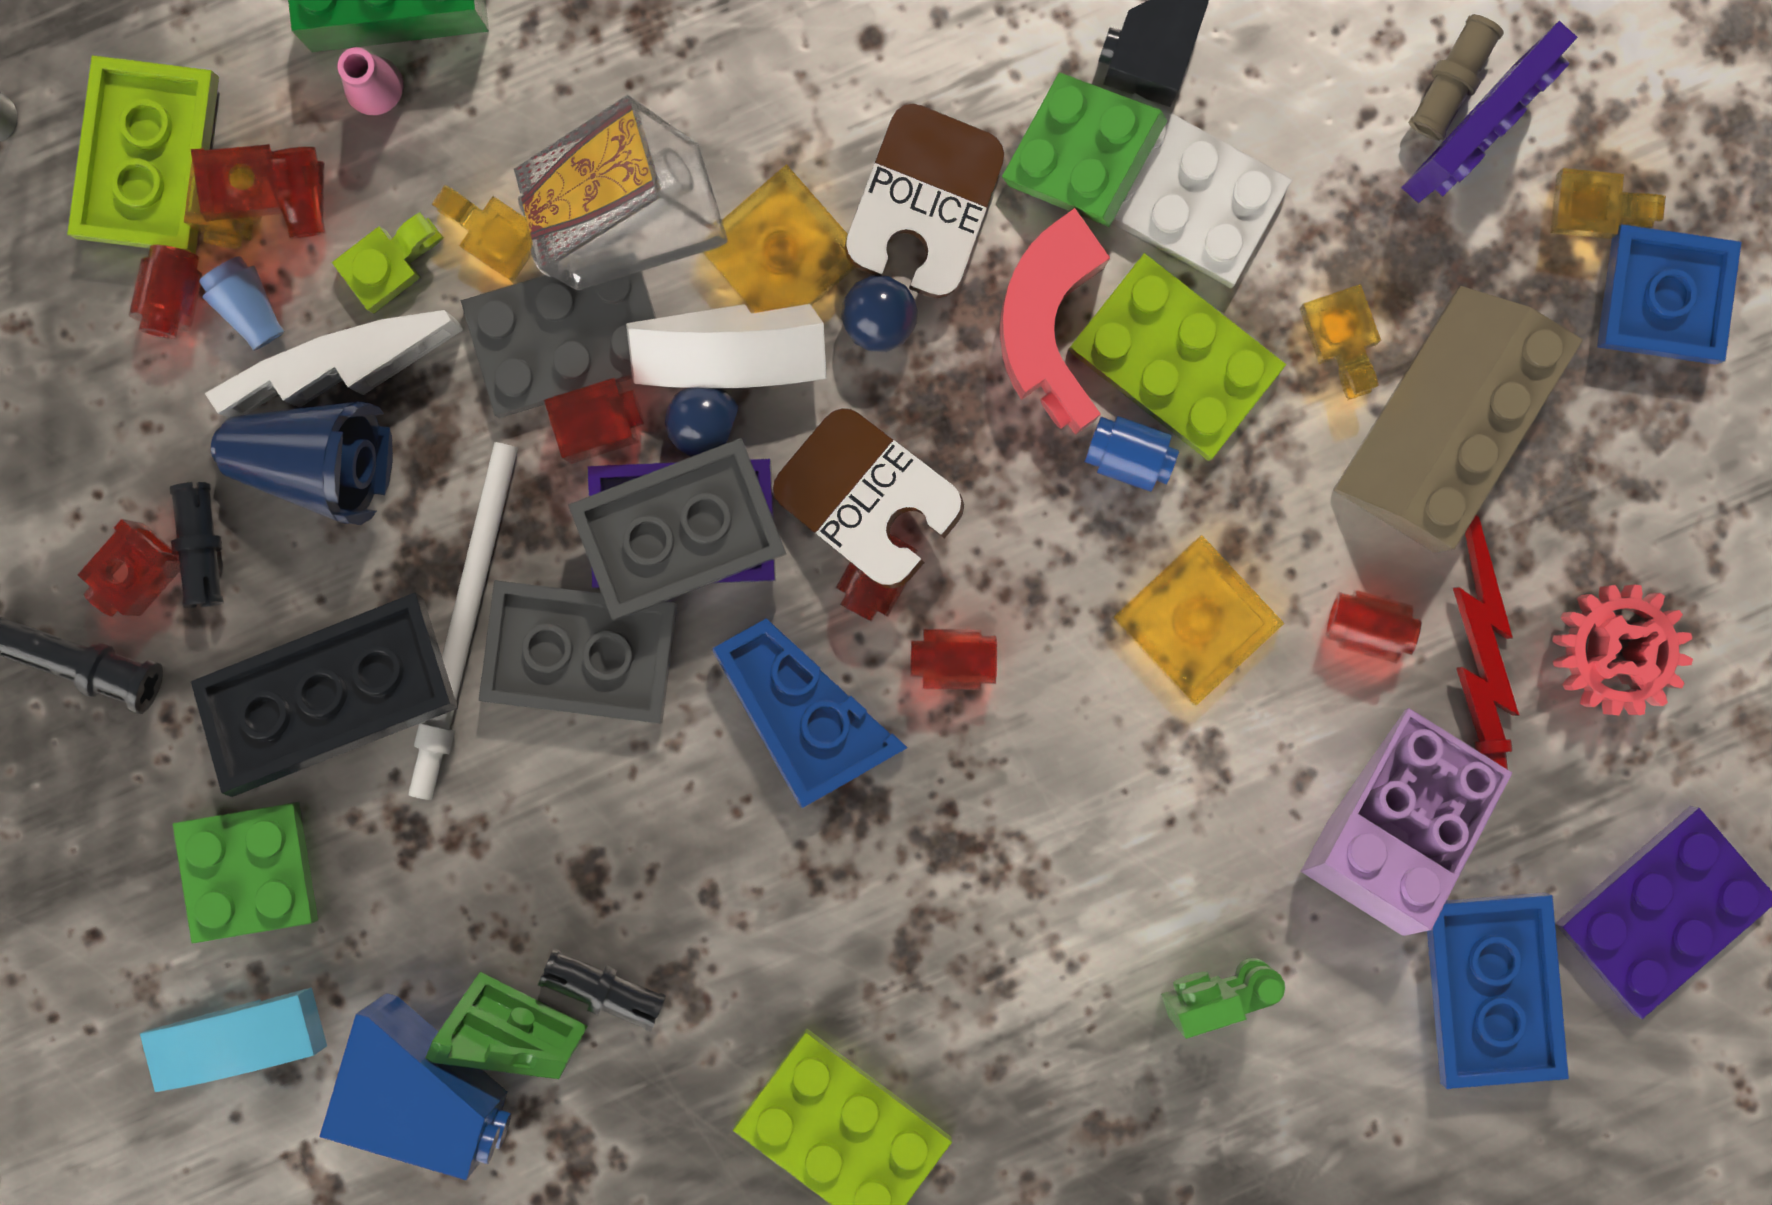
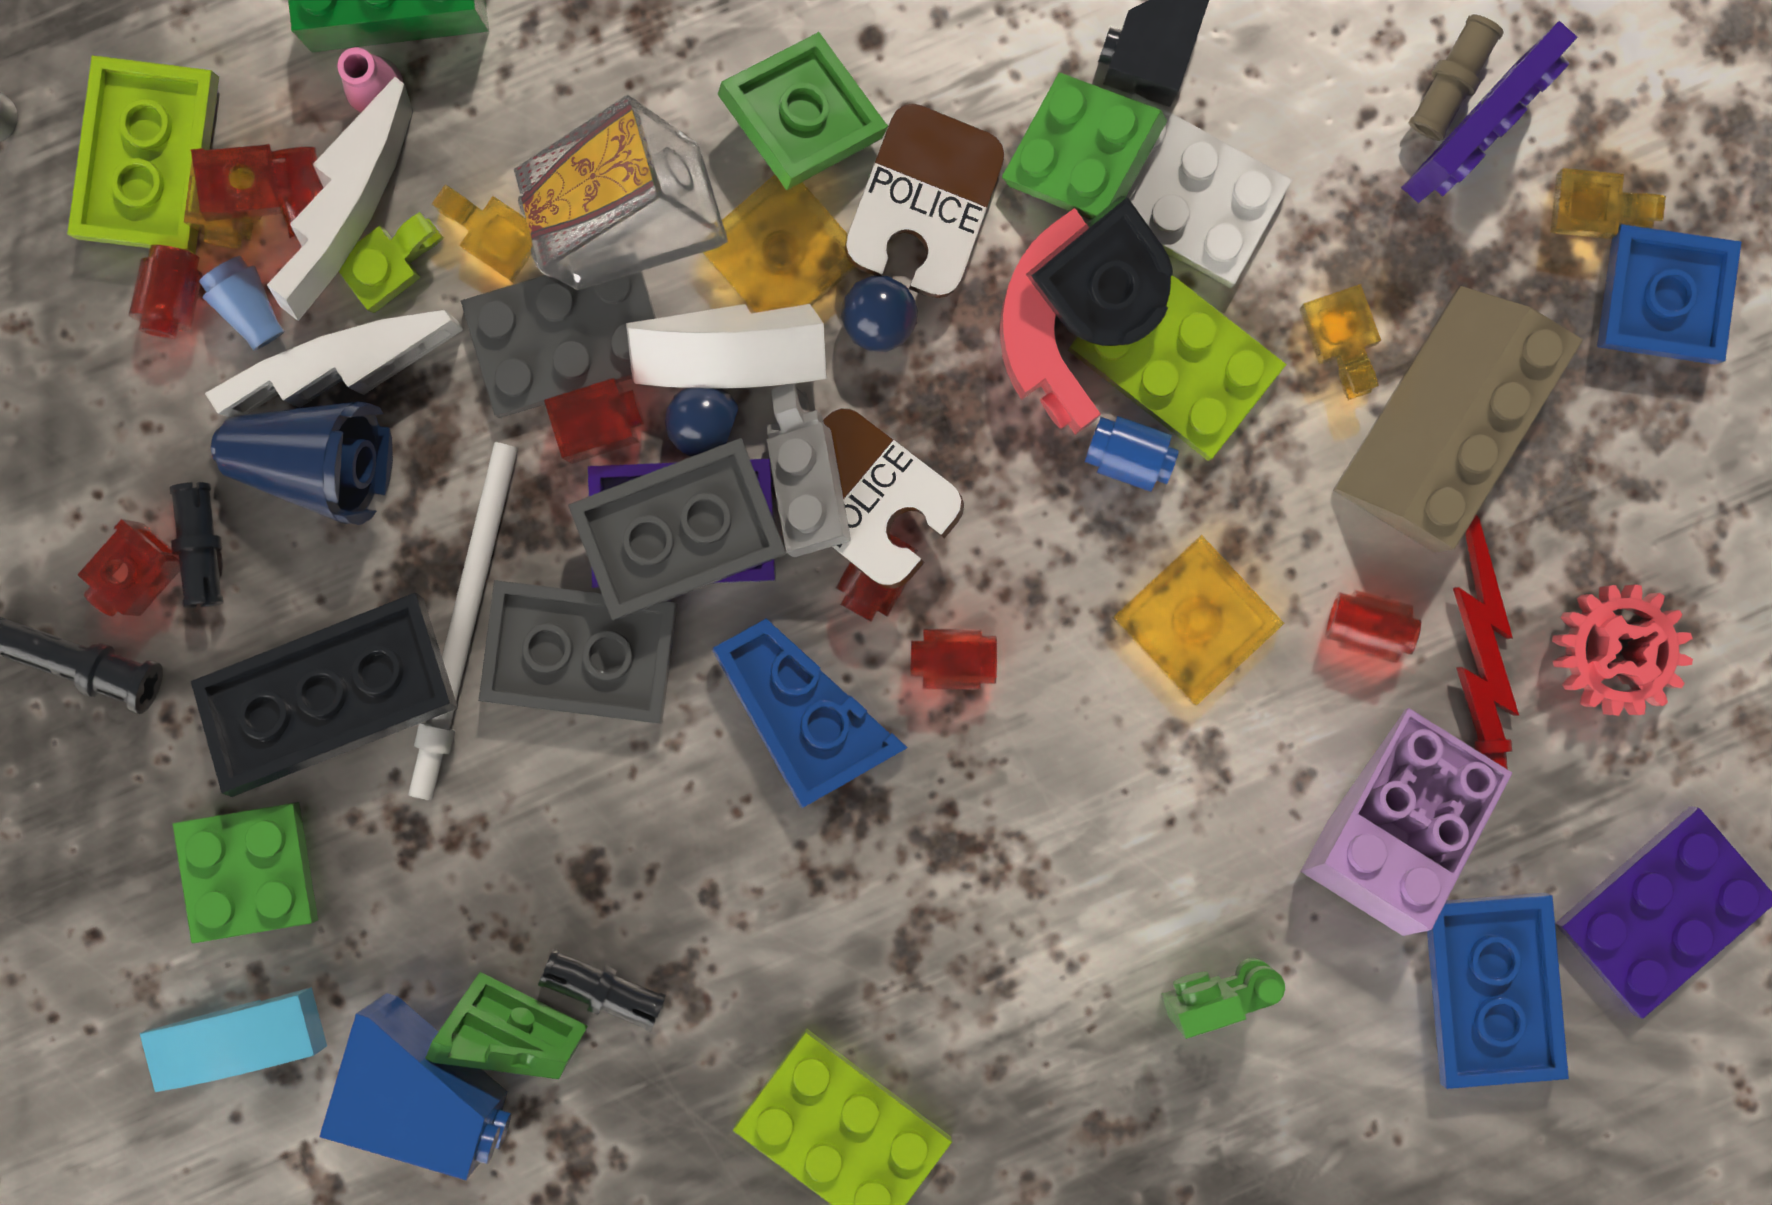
(353, 181): none -> white slope
(802, 110): none -> bright green plate
(805, 475): none -> light grey hinge
(1108, 278): none -> black tile

